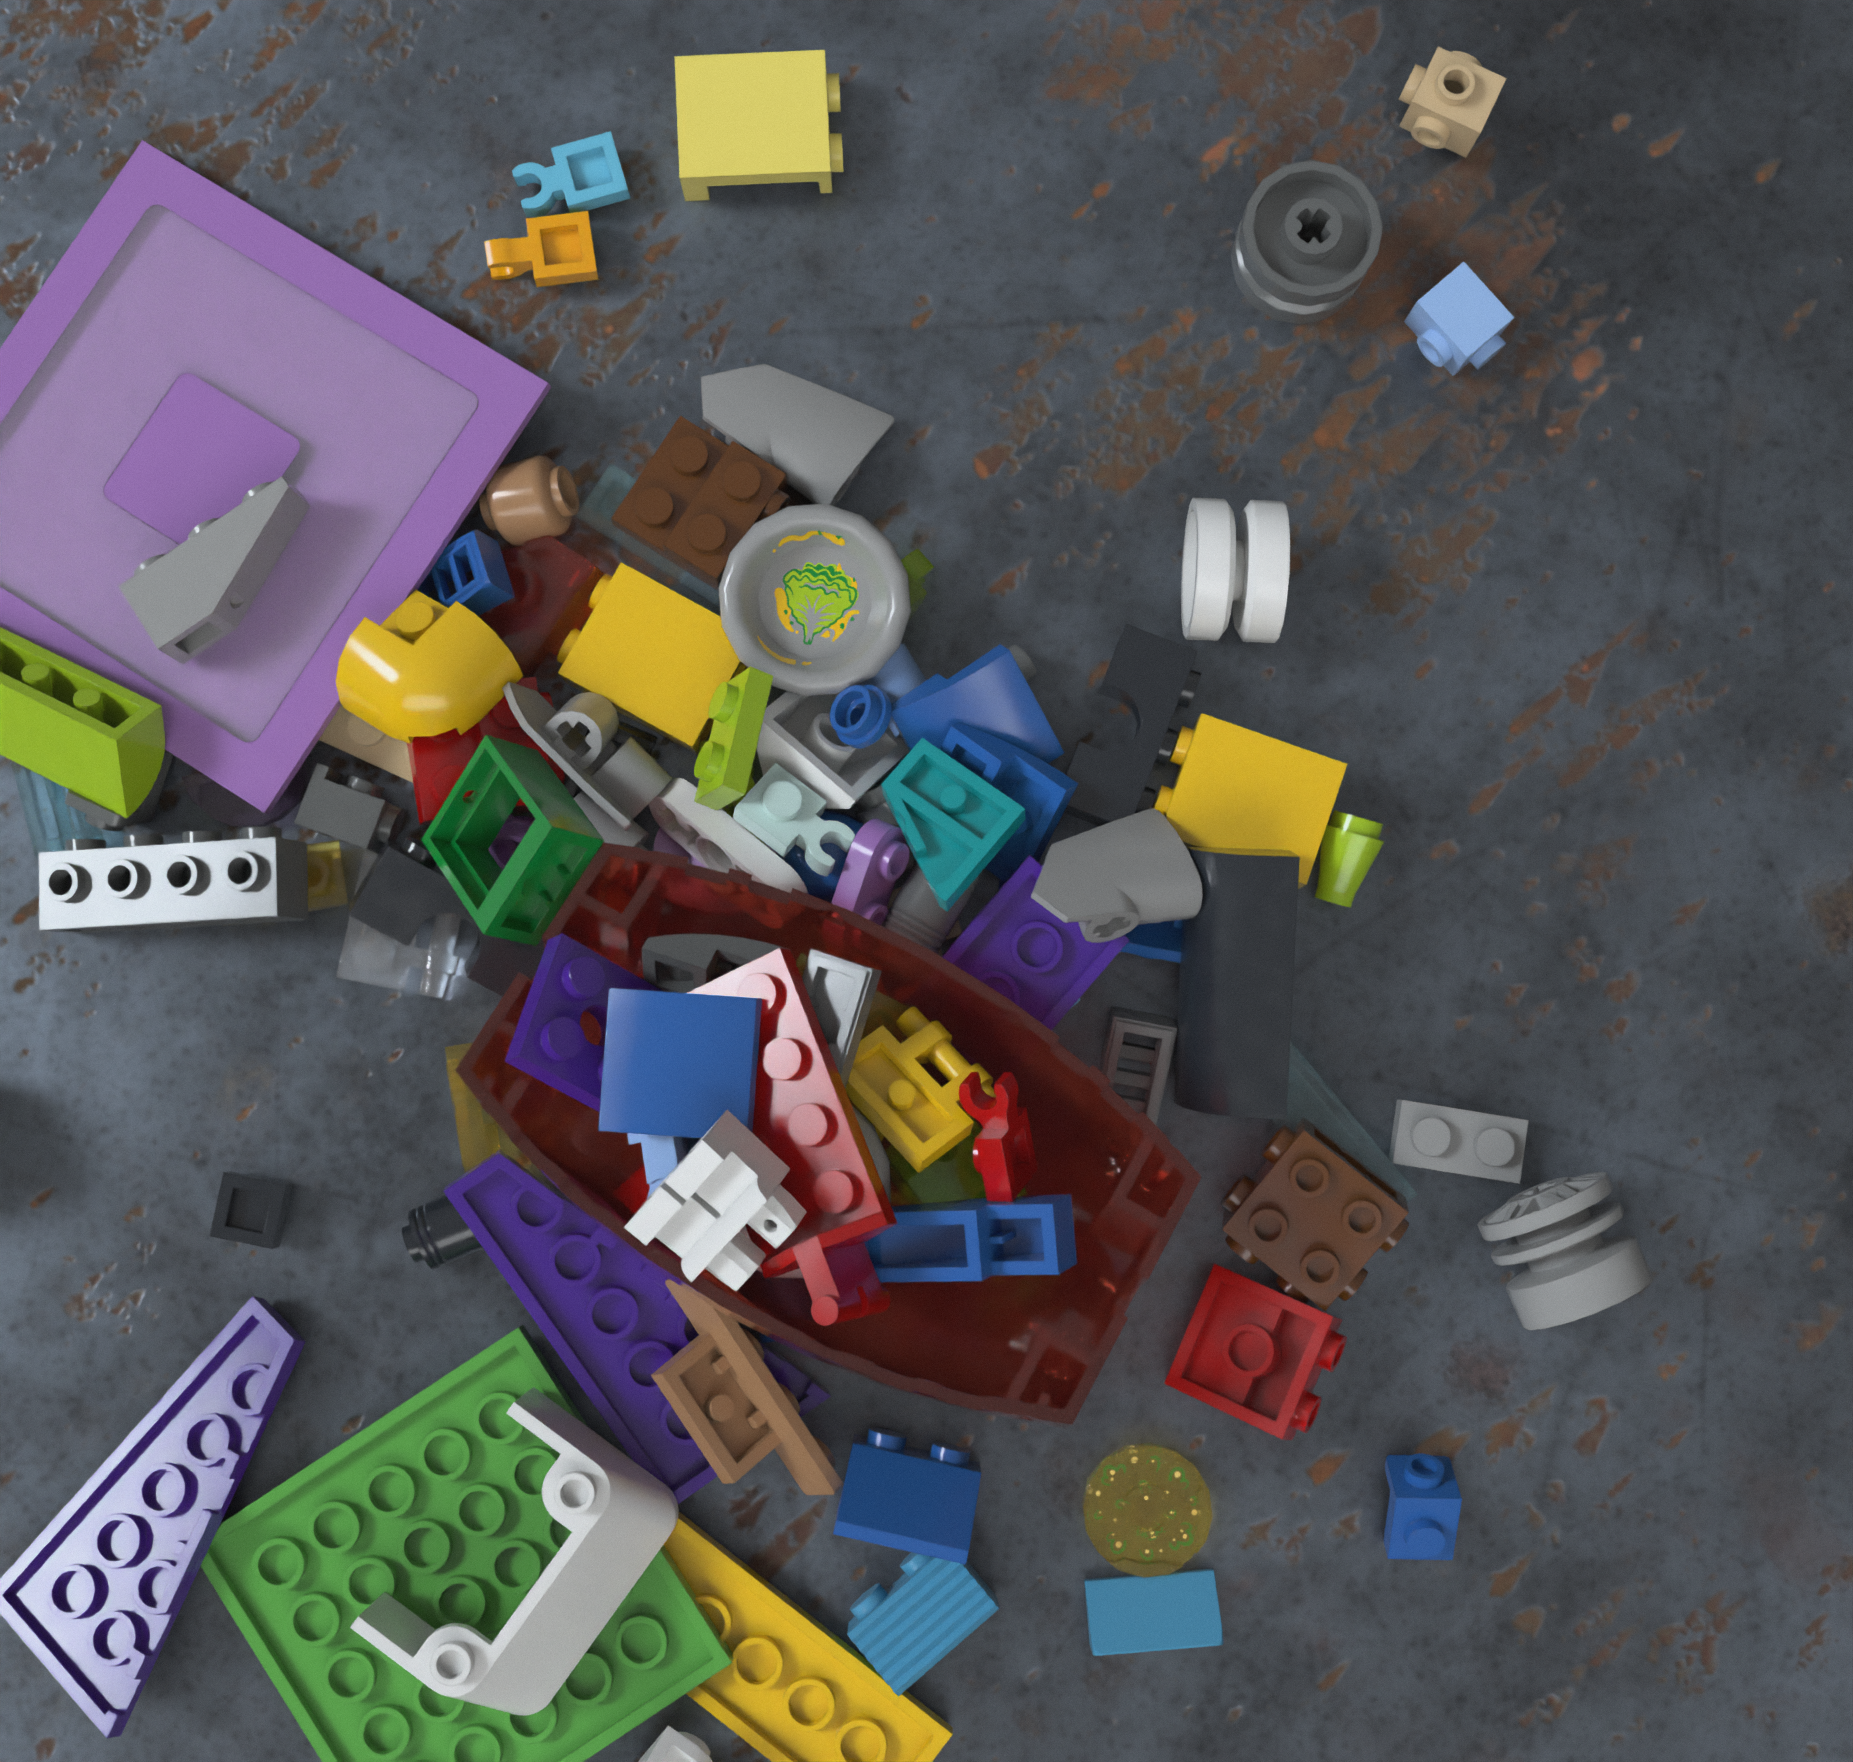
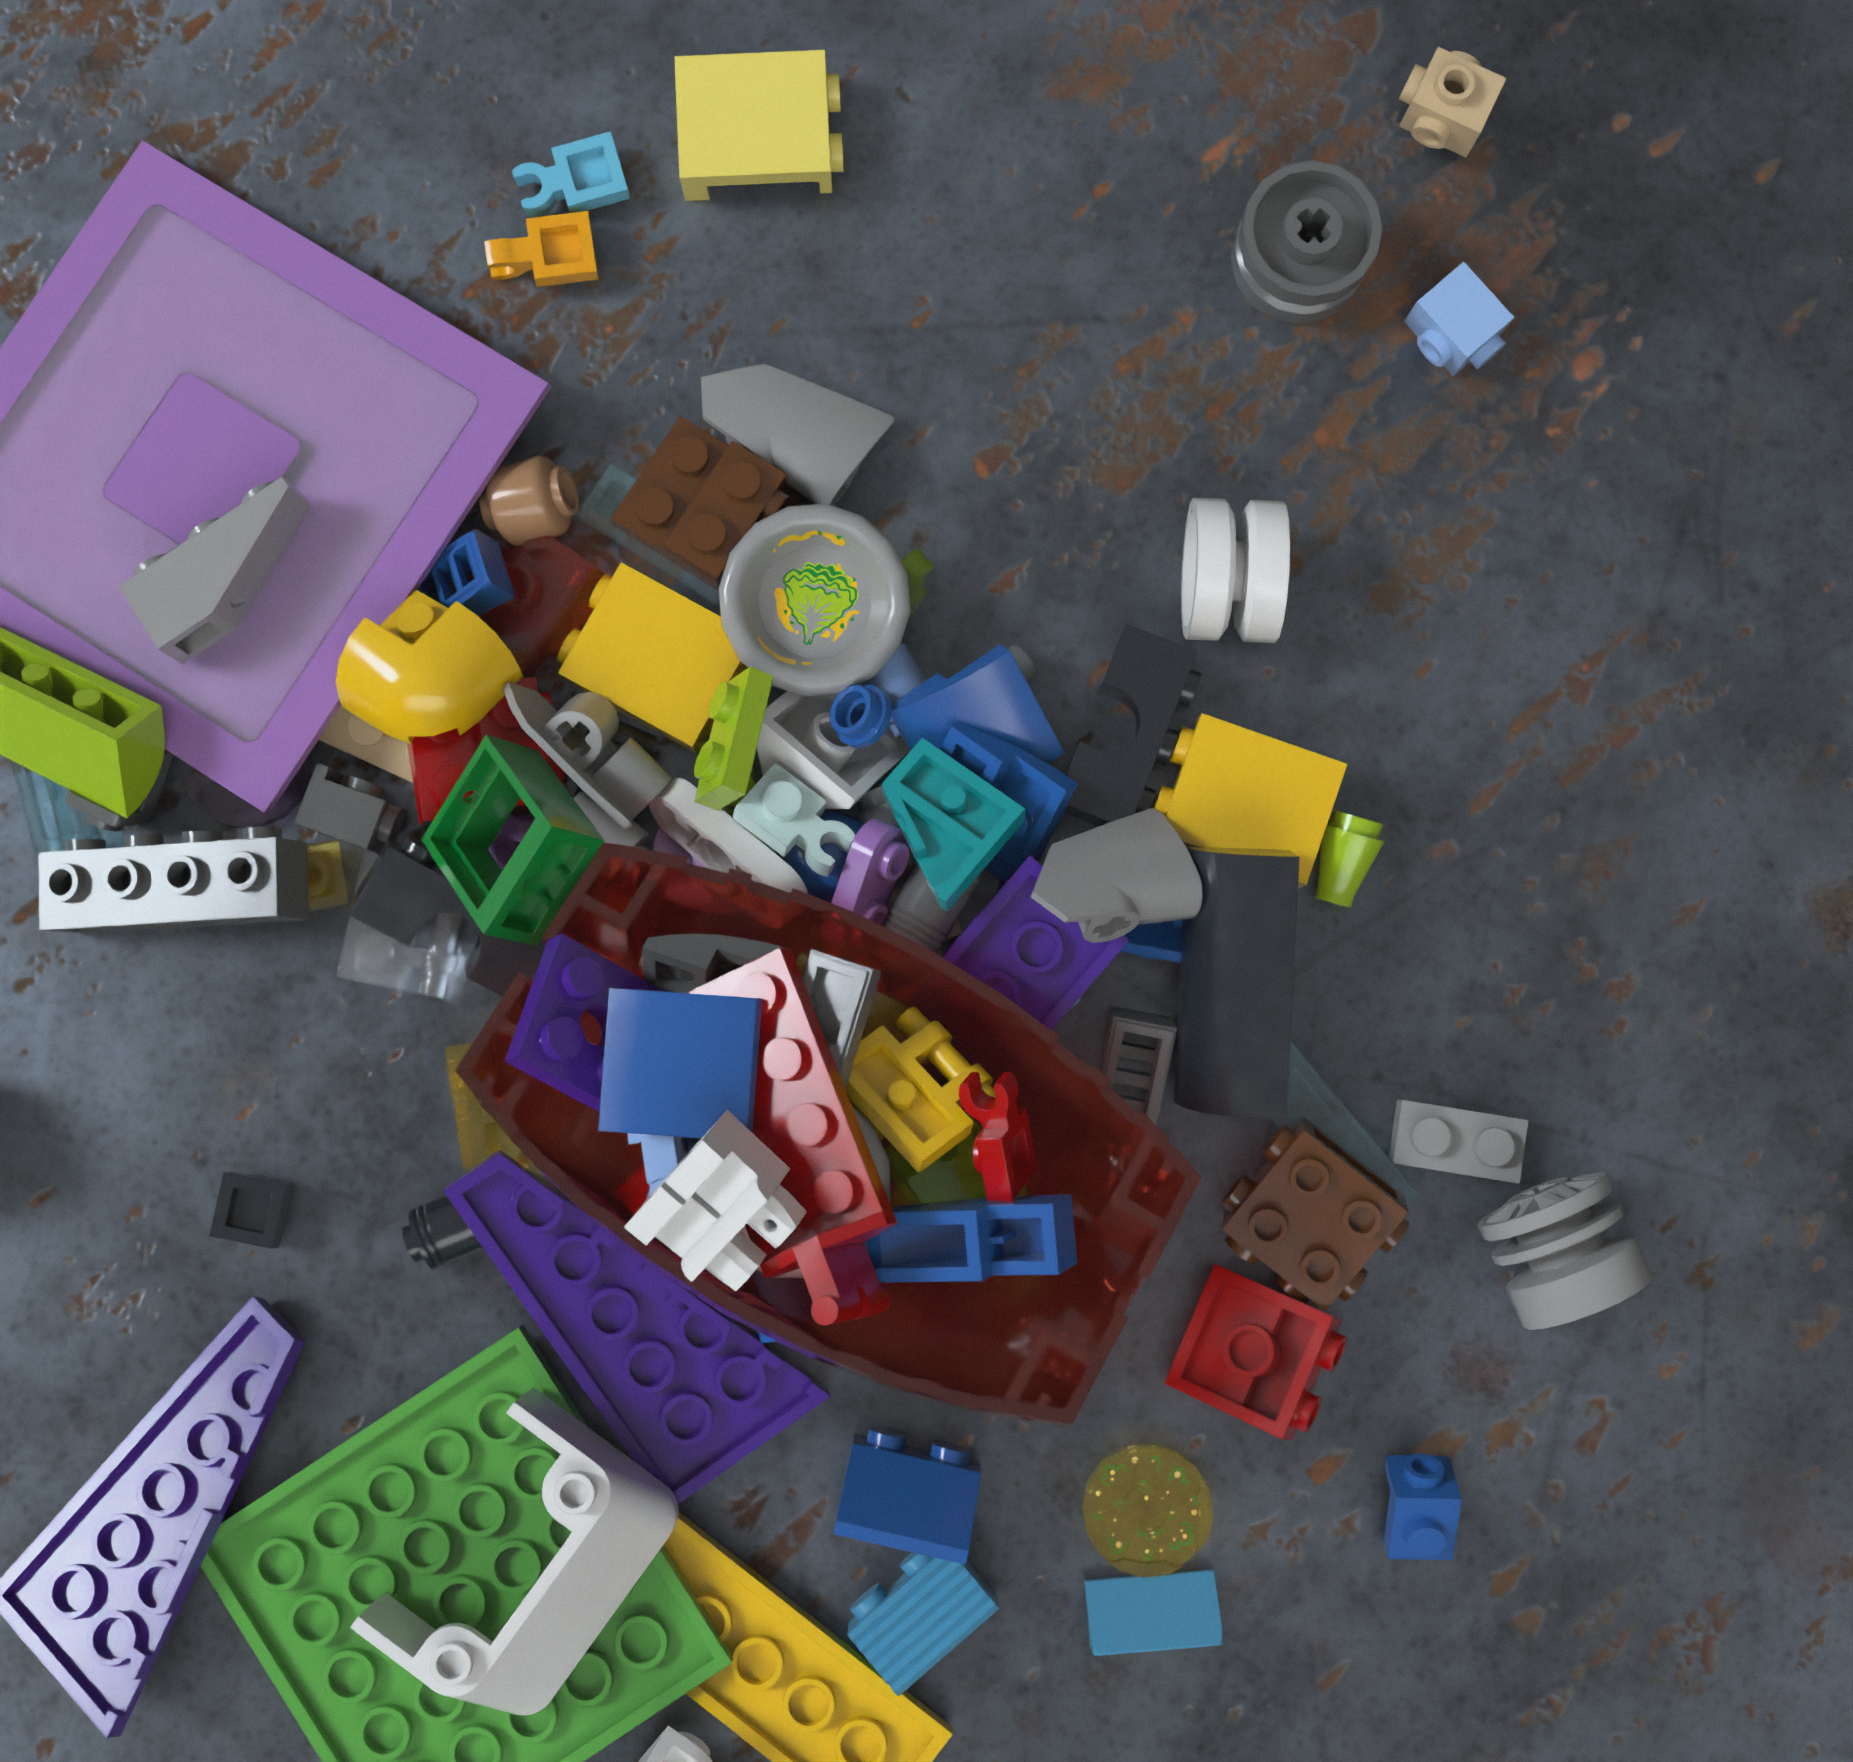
(736, 1404): medium nougat bracket -> none

